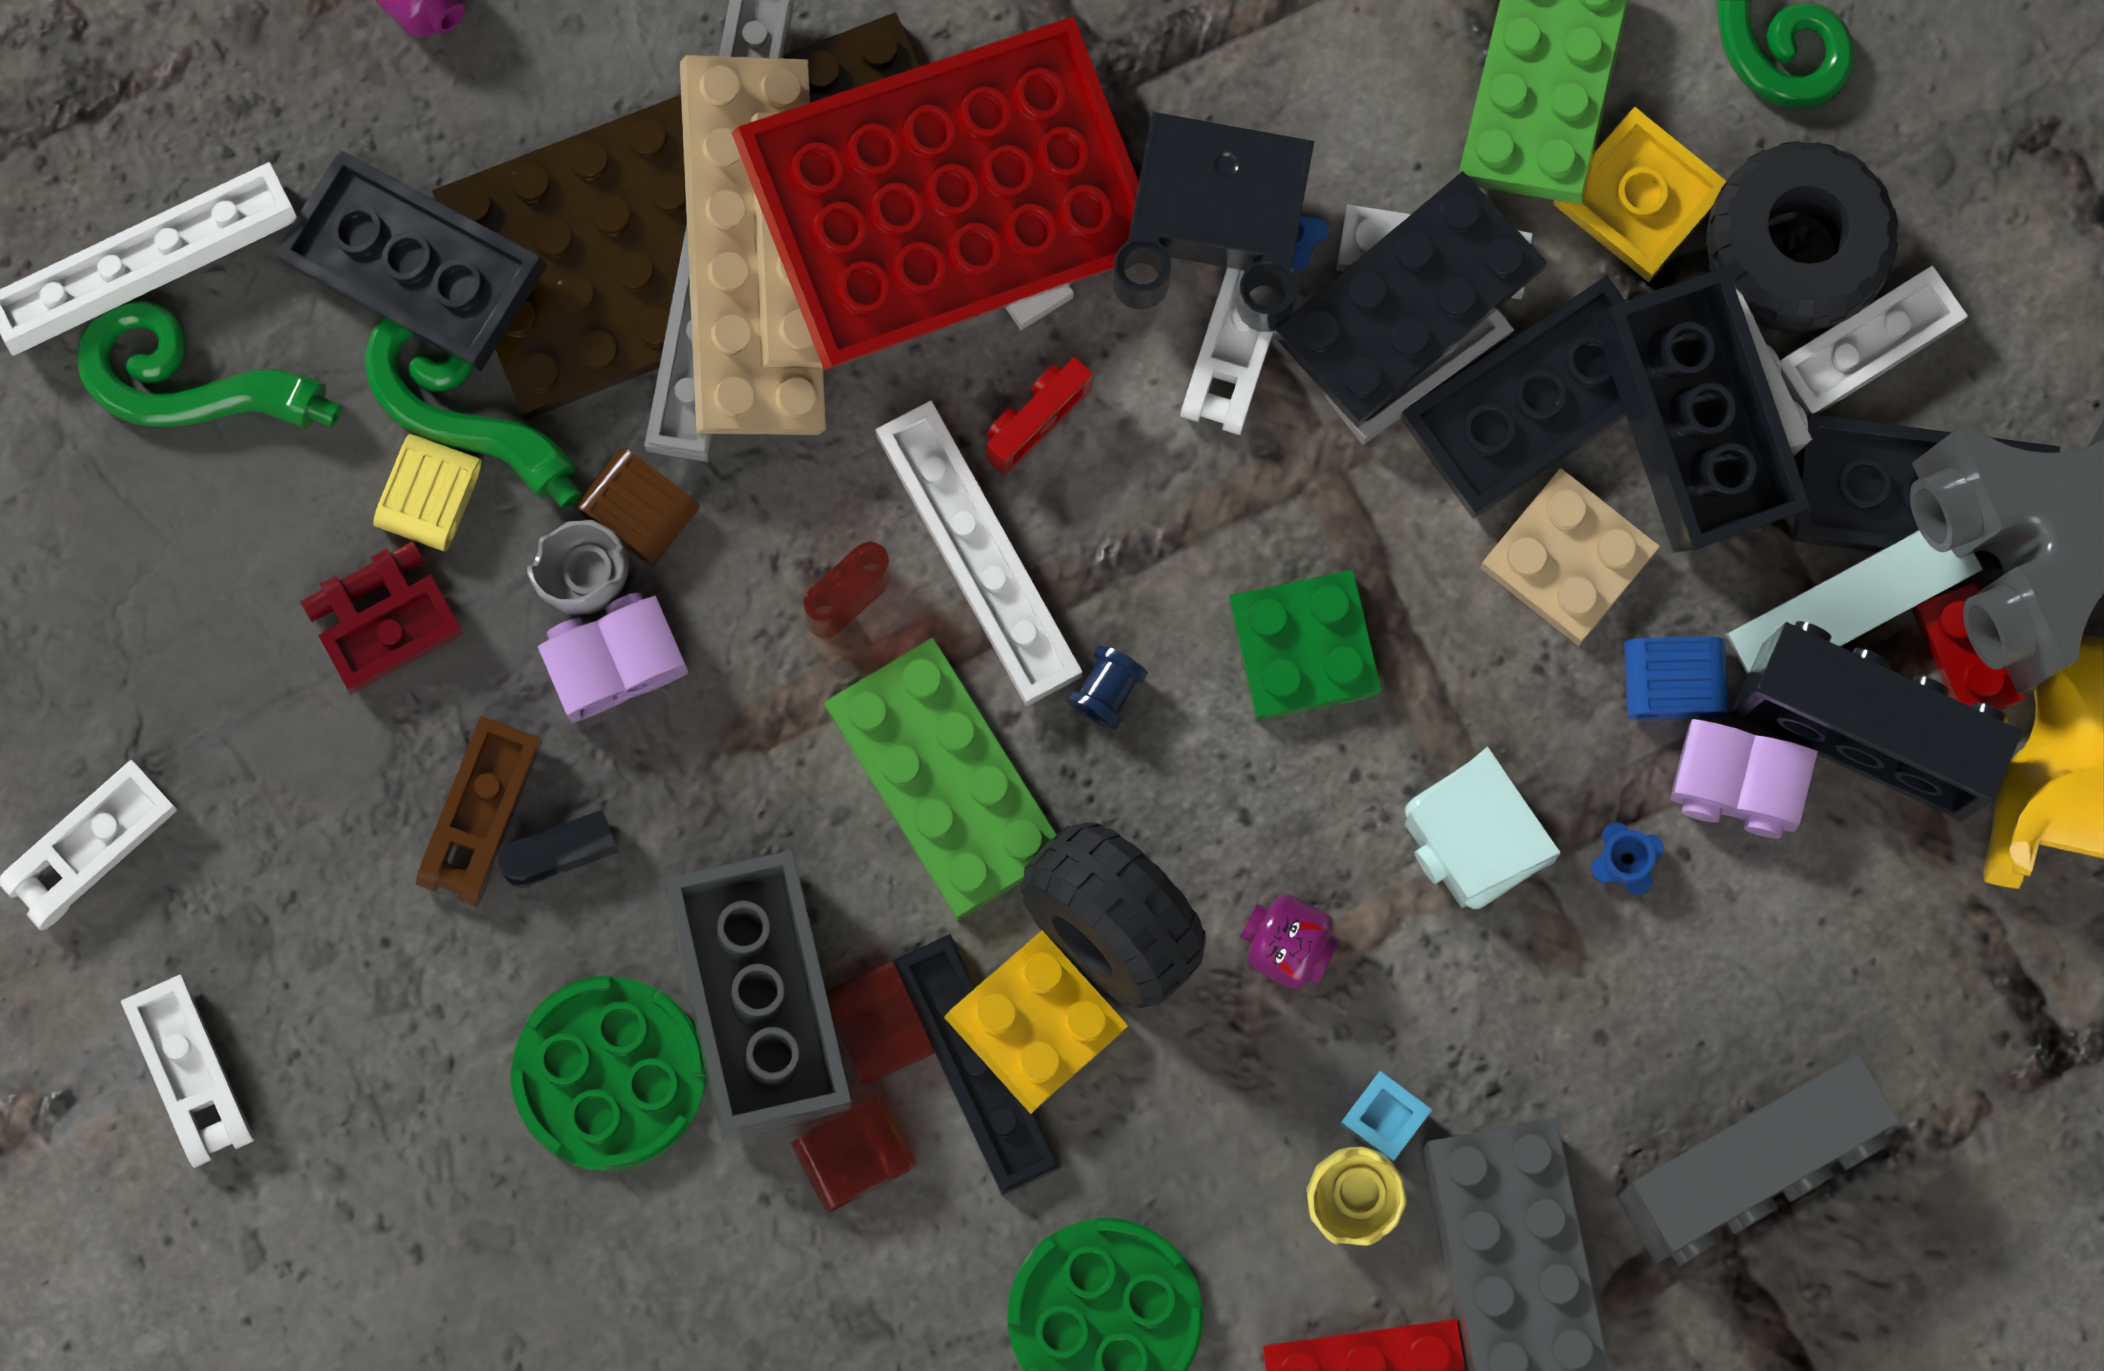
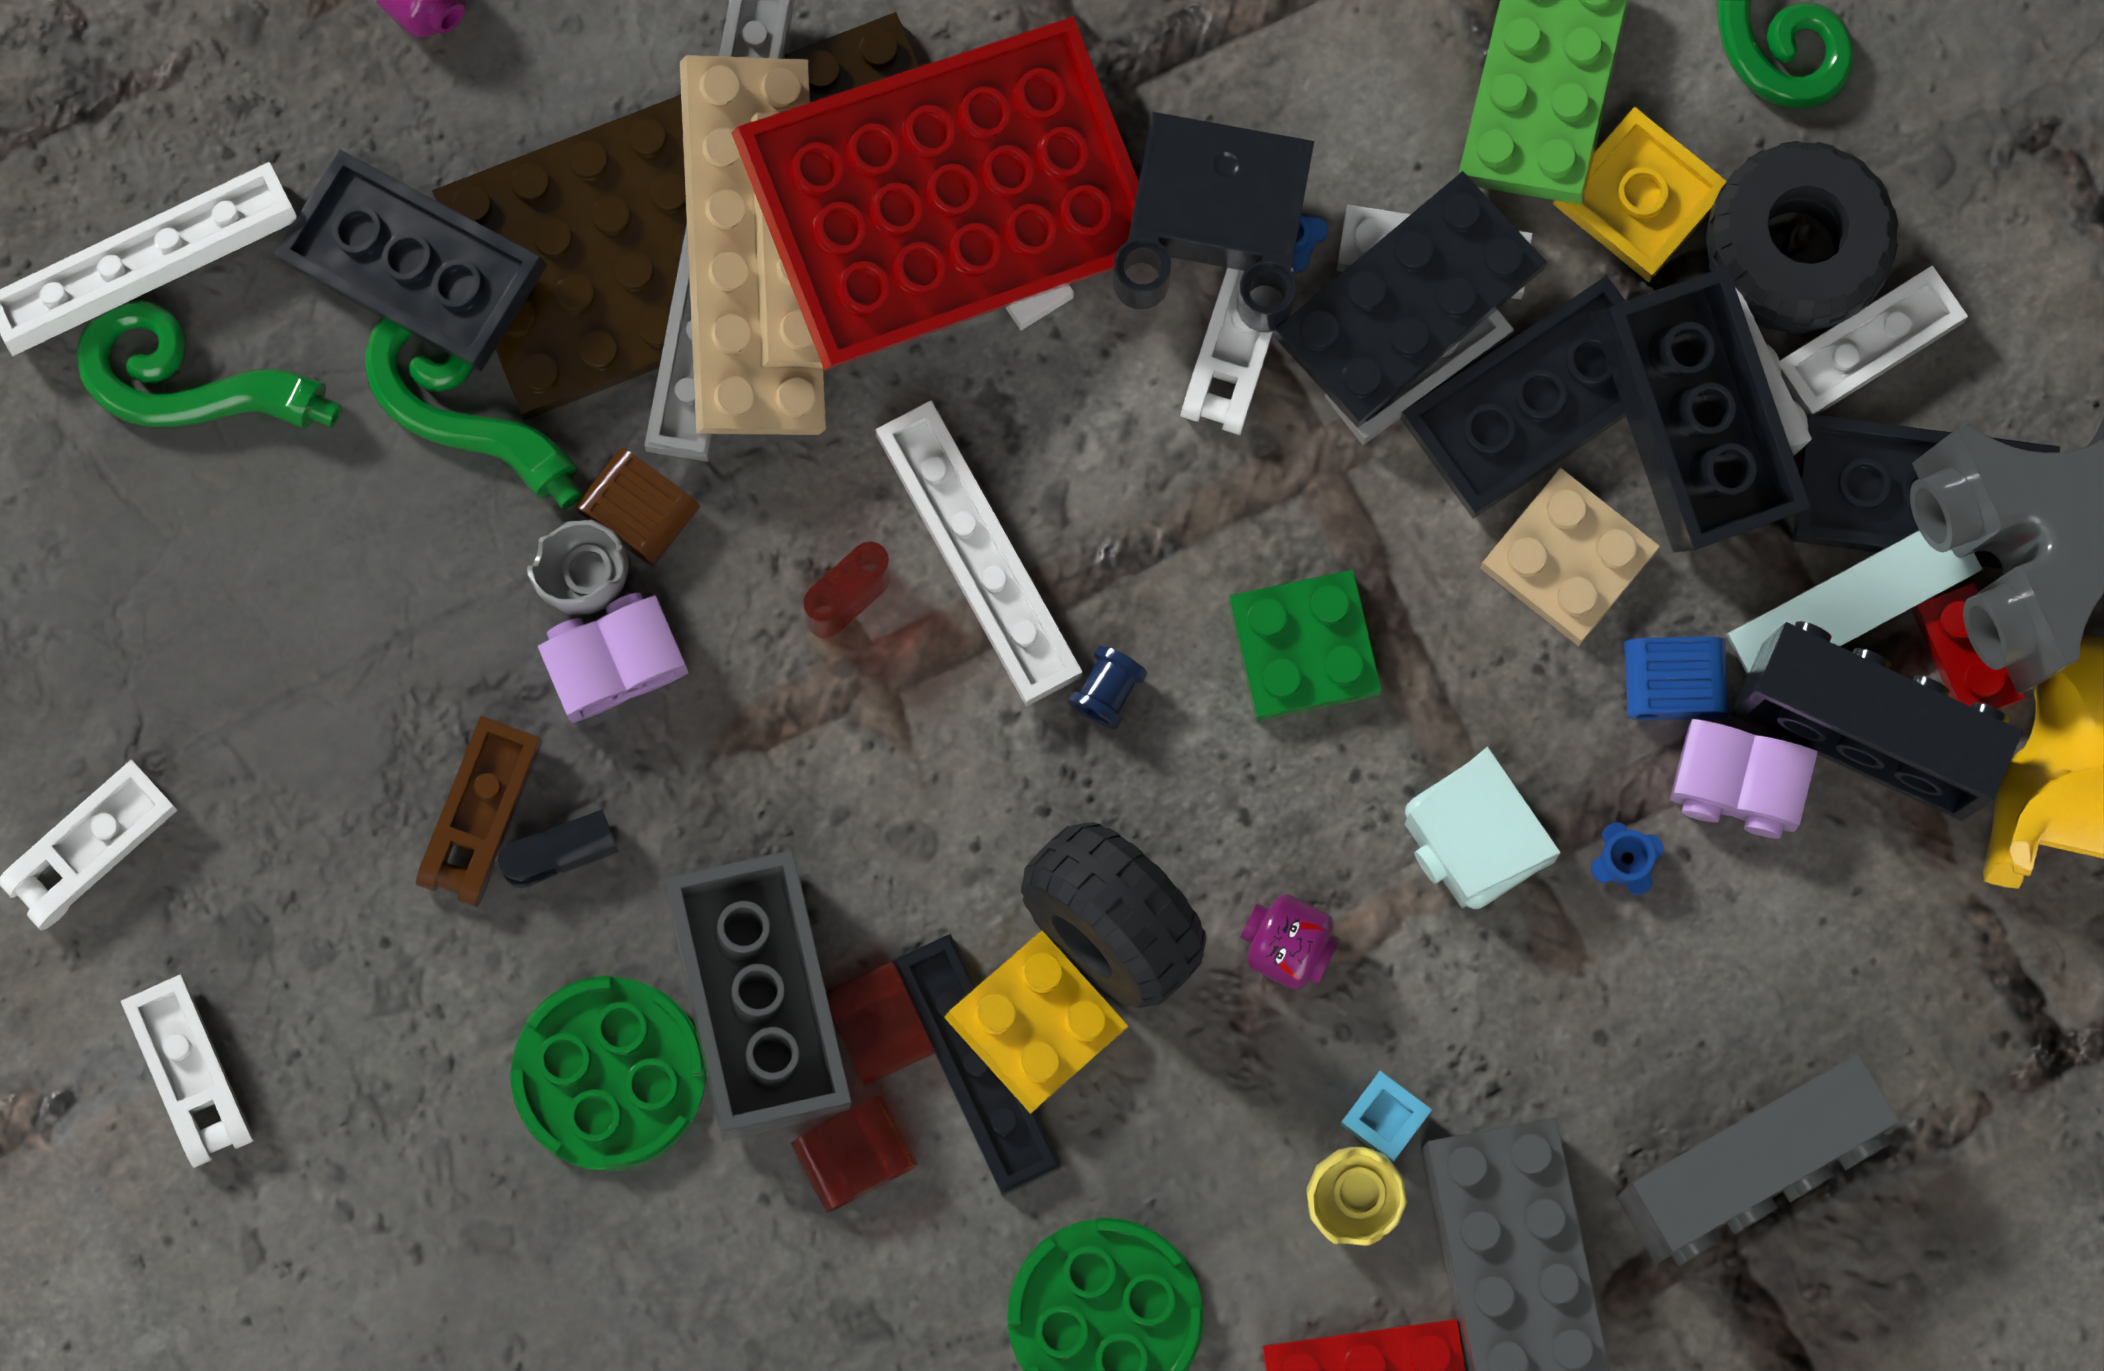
(388, 633): dark red plate -> none
(427, 492): light yellow piece -> none
(942, 777): bright green plate -> none
(1054, 397): red plate -> none

